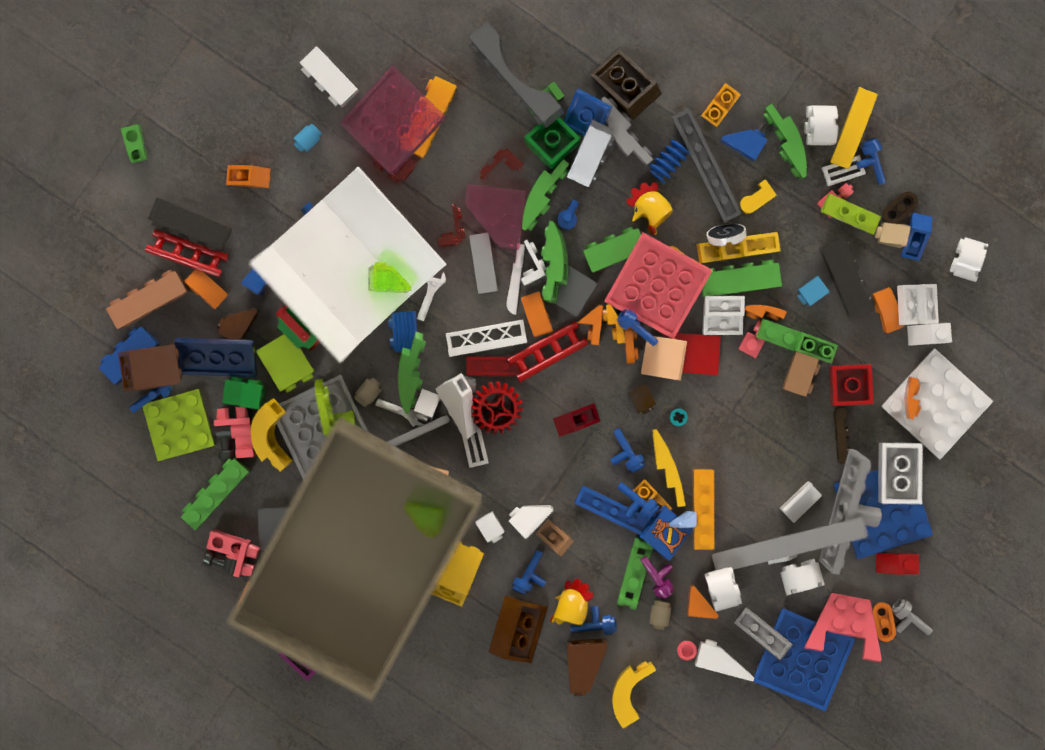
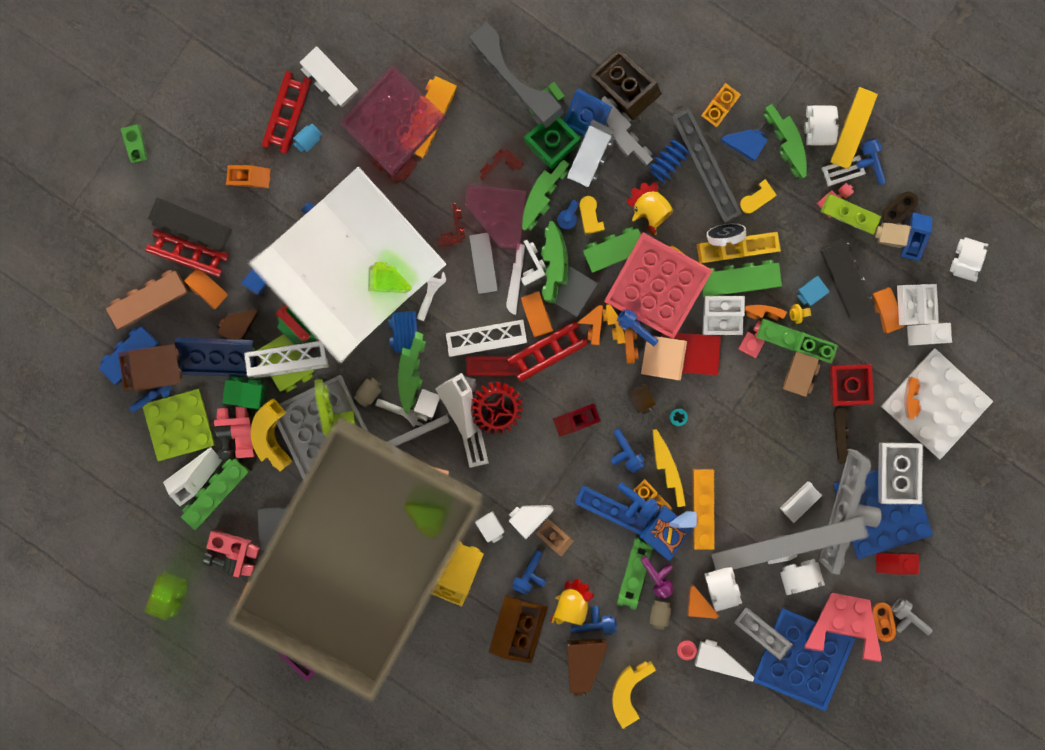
(166, 595): none -> clear neon green brick
(191, 478): none -> white slope
(282, 101): none -> red bar
(287, 367): none -> white fence
(587, 208): none -> yellow leg
(797, 313): none -> yellow plate

